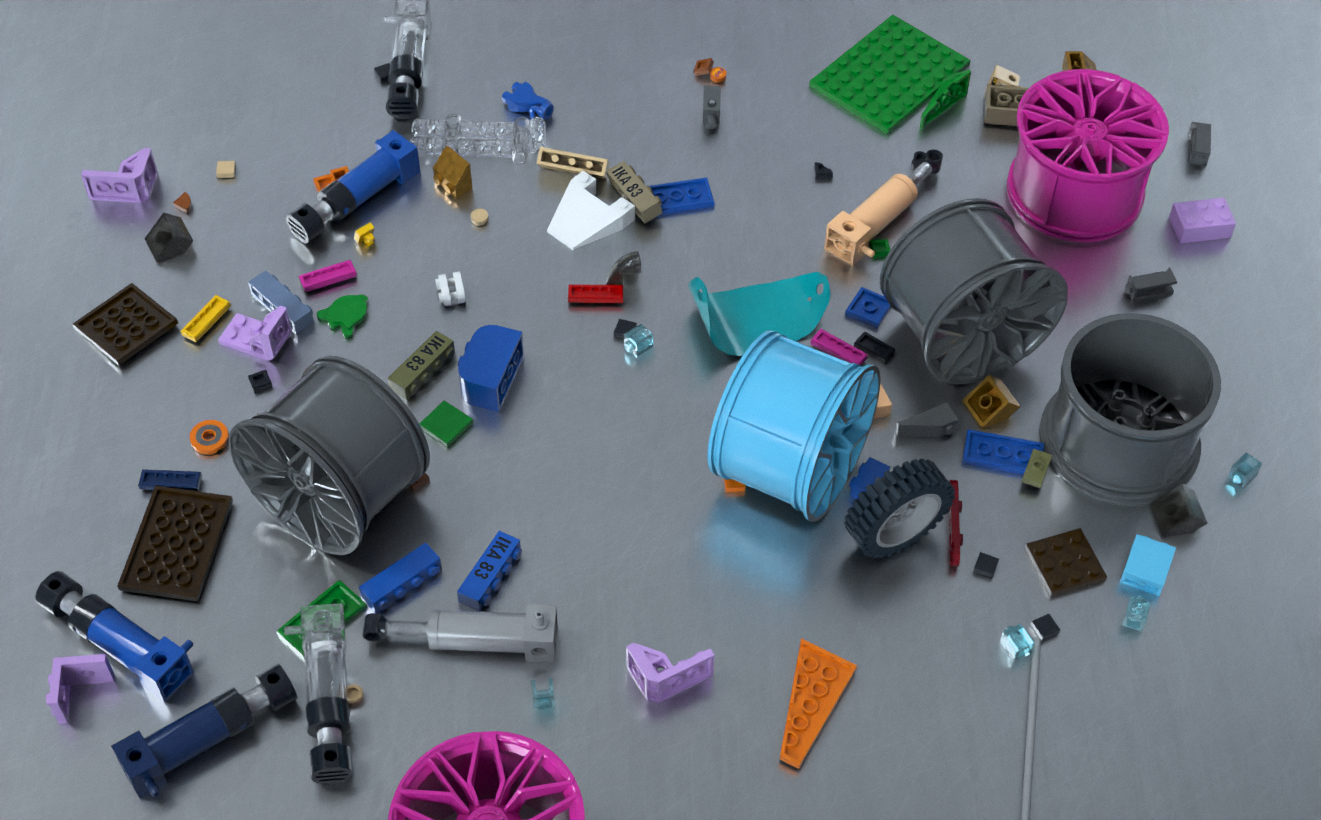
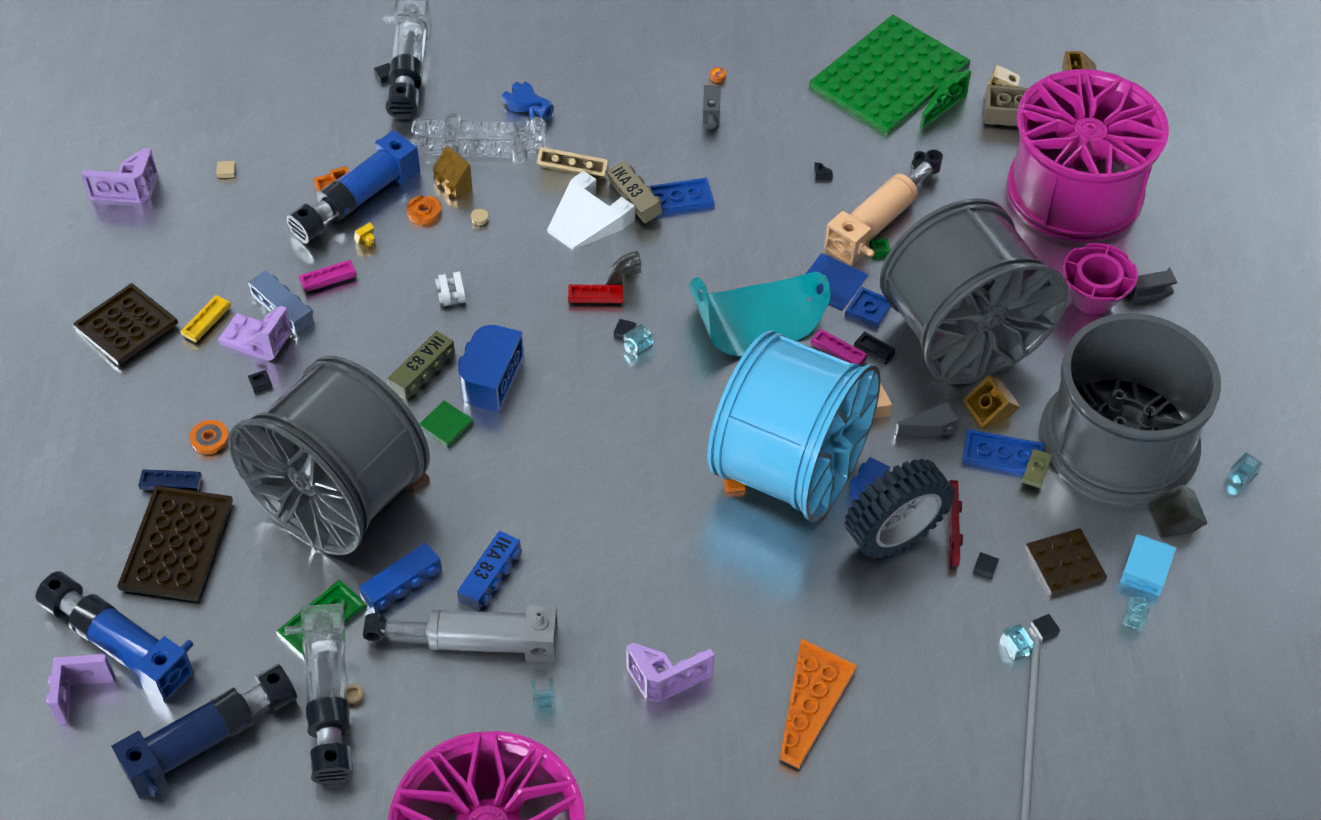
(168, 238): clear smoke slope -> none
(183, 203): dark orange tile -> none
(345, 313): green tile -> none
(424, 217): none -> orange tile
(703, 67): dark orange tile -> none
(842, 278): none -> blue piece
(1098, 277): none -> dark pink cone
(1200, 143): dark grey window -> none
(1202, 220): lavender brick -> none

